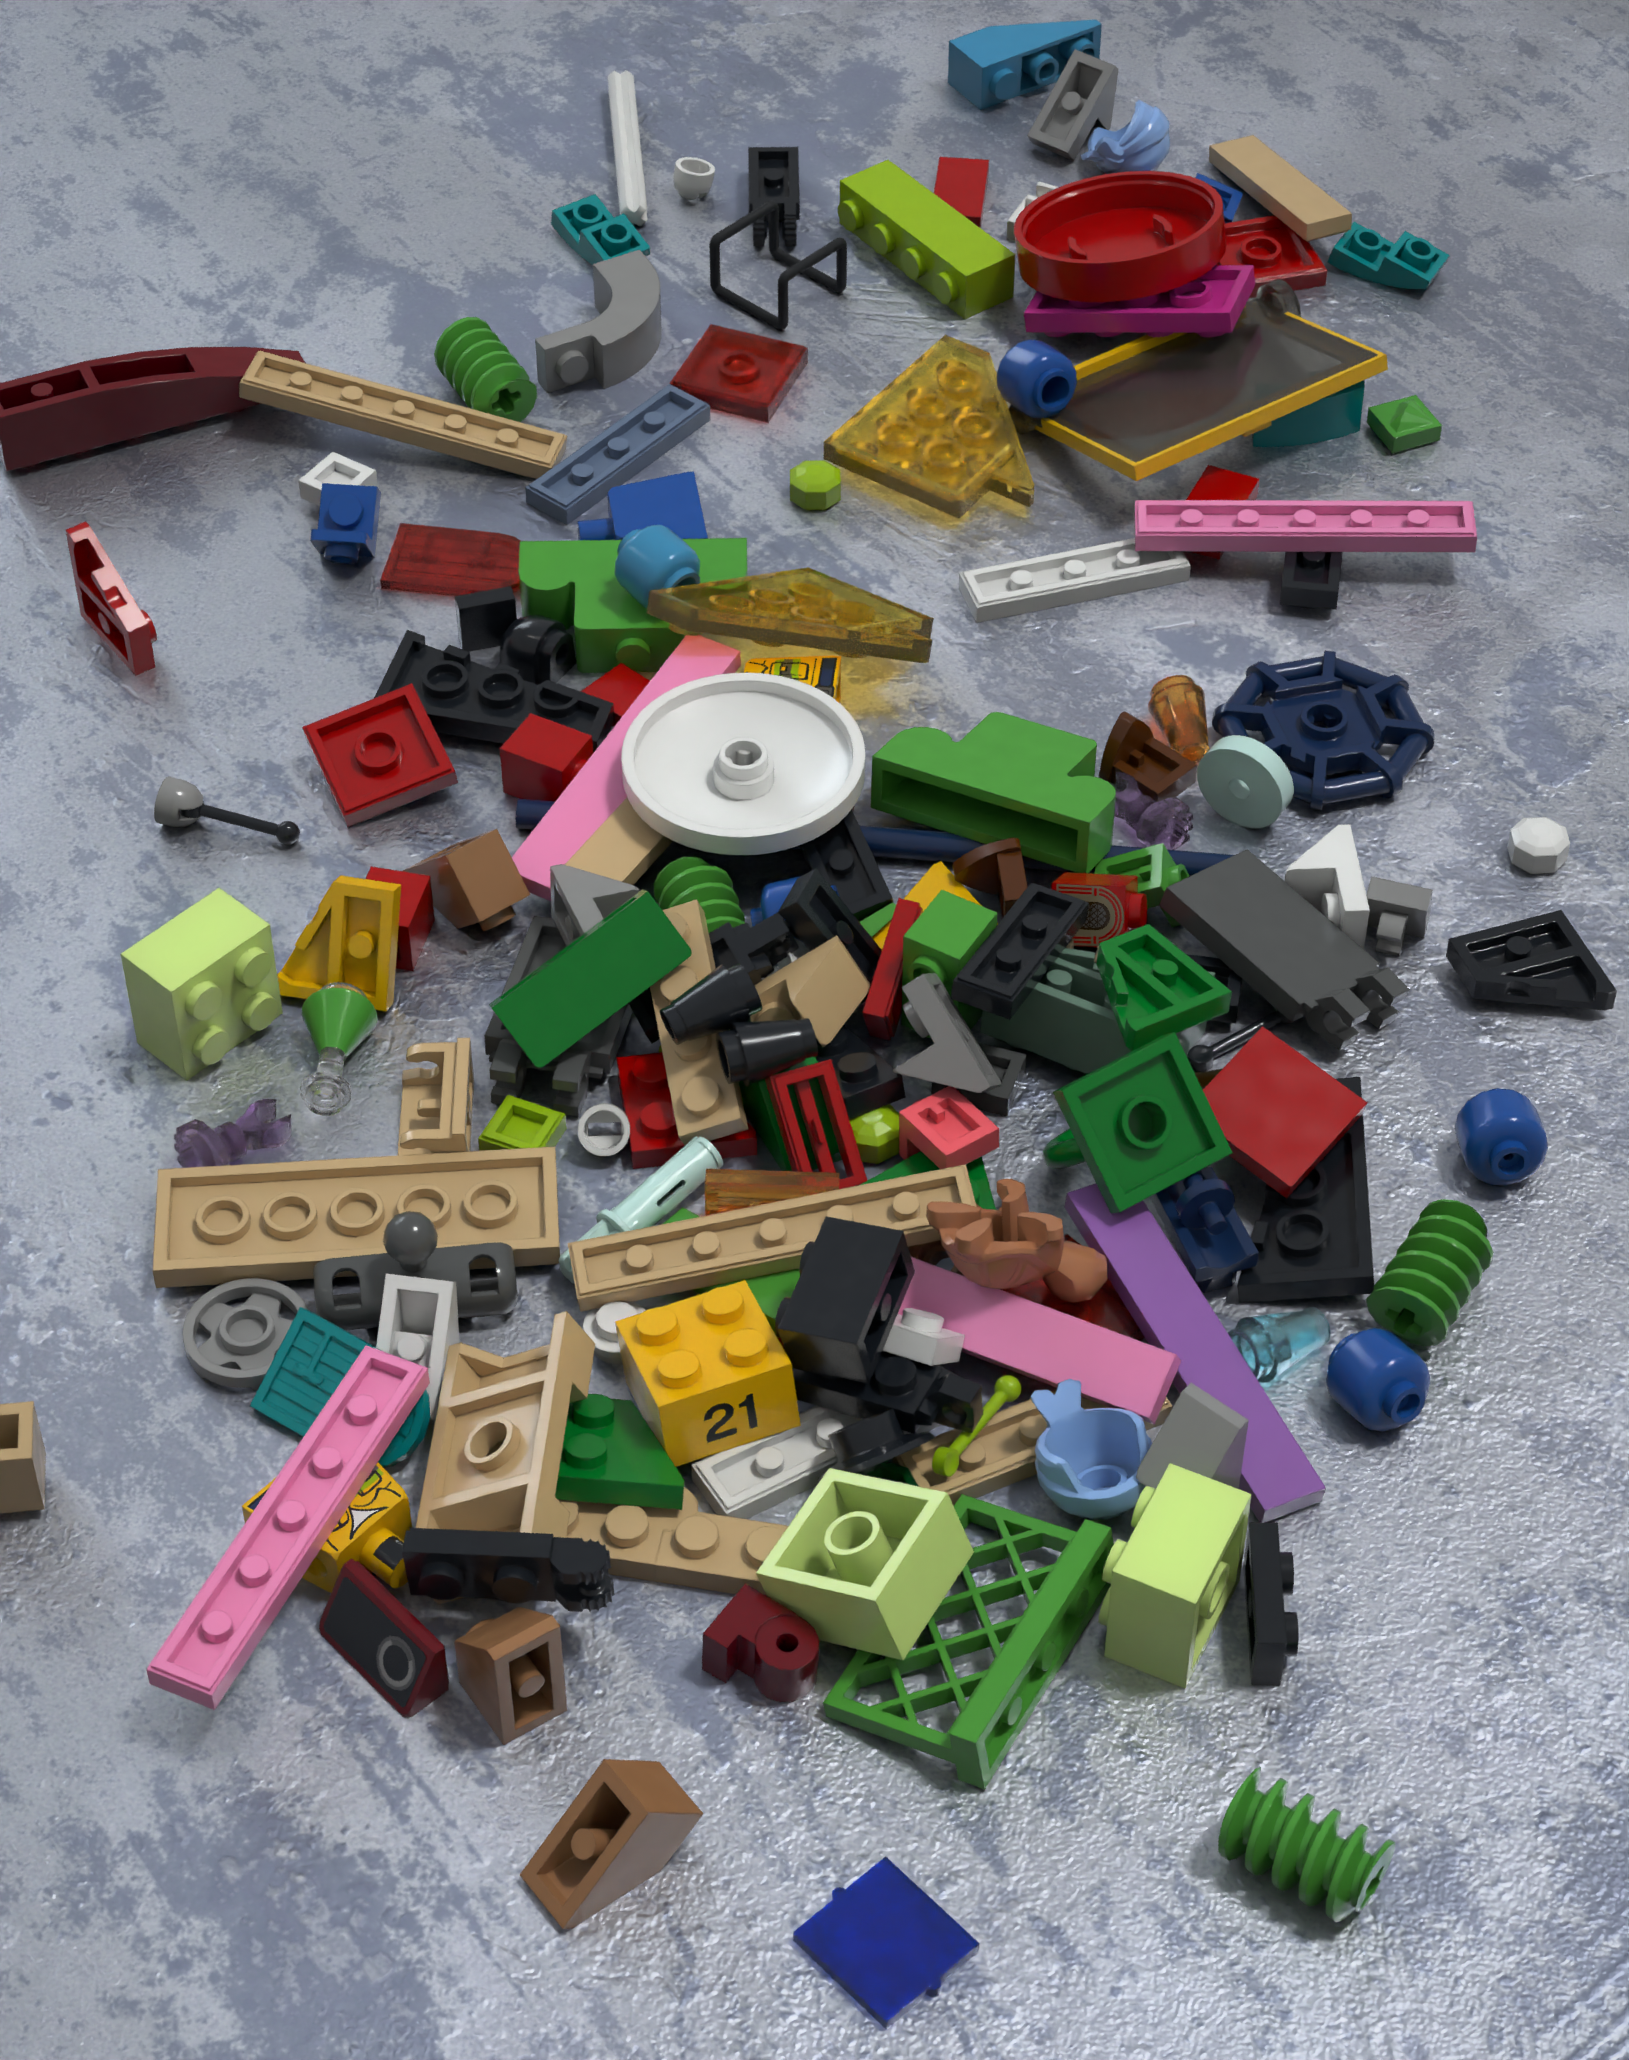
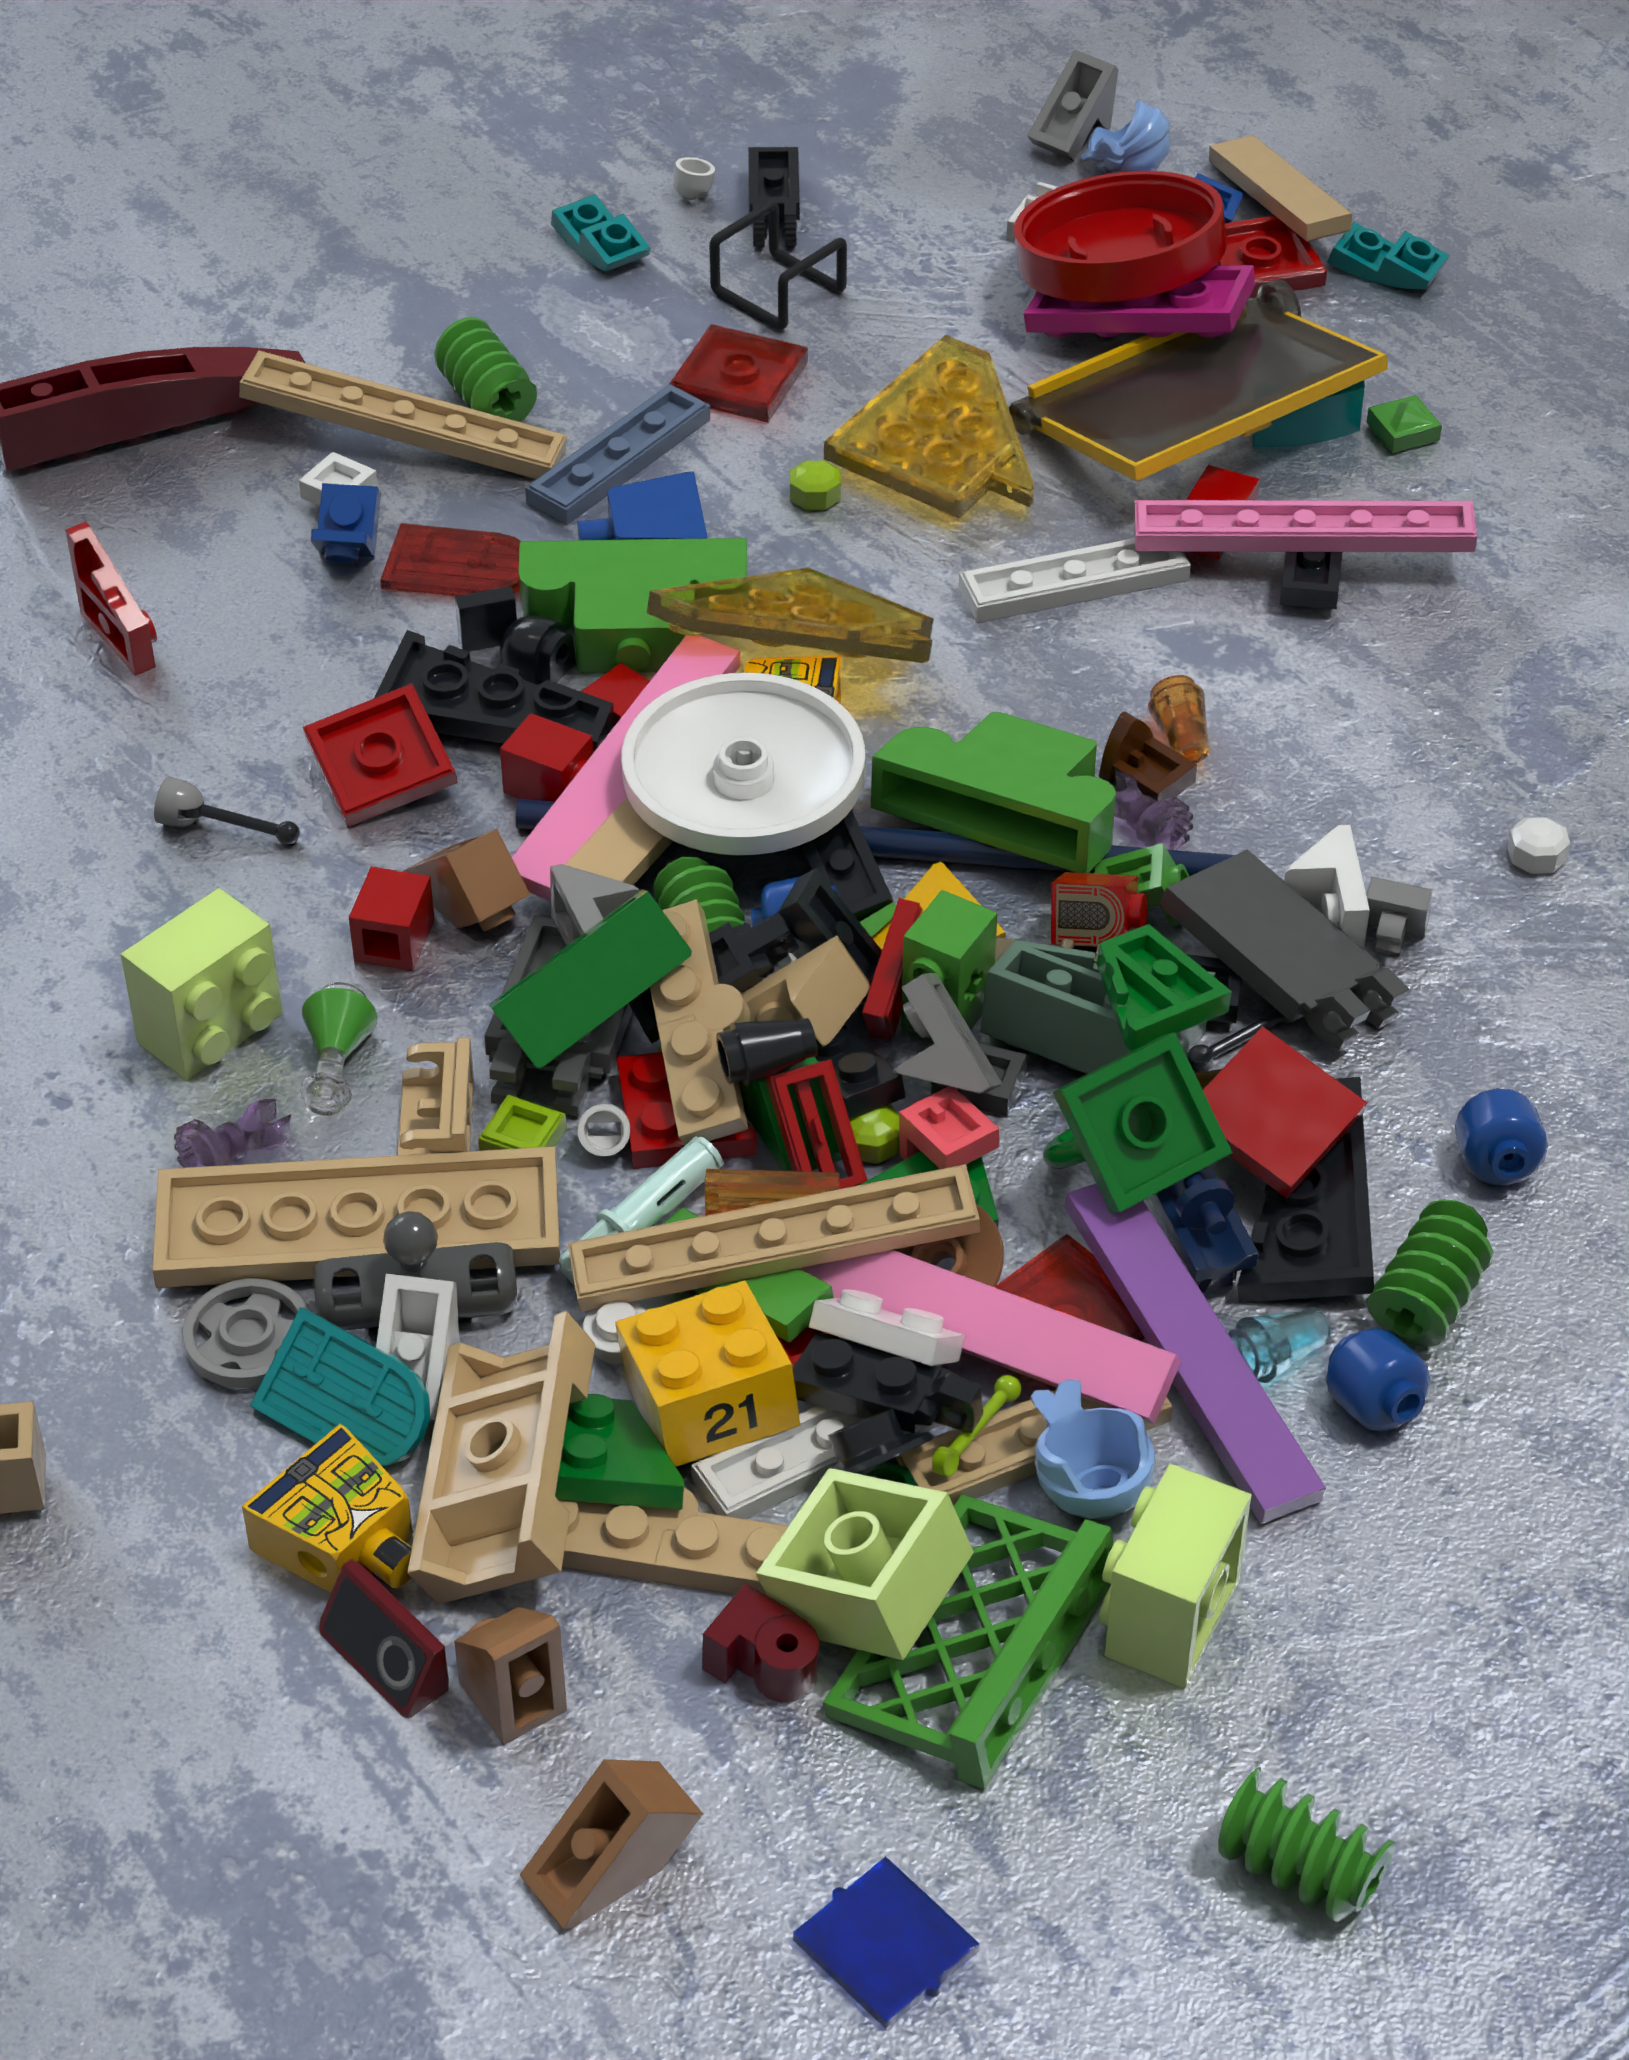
(287, 1528): bright pink tile -> none
(348, 942): yellow wing -> none
(508, 1567): black hinge -> none
(615, 341): light grey arch -> none
(627, 147): white axle -> none
(654, 561): dark azure head -> none
(712, 1005): black cone -> none
(845, 1299): black brick -> none
(927, 239): lime brick -> none
(963, 185): red tile -> none
(994, 870): reddish brown tile -> none
(1016, 1246): nougat animal -> none
(1017, 58): dark azure slope -> none
(1019, 951): black tile -> none
(1036, 379): blue head -> none
(1199, 1437): light grey slope -> none
(1245, 781): light aqua piece -> none
(1266, 1581): black plate -> none
(1355, 724): dark blue plate -> none
(1531, 963): black wing -> none

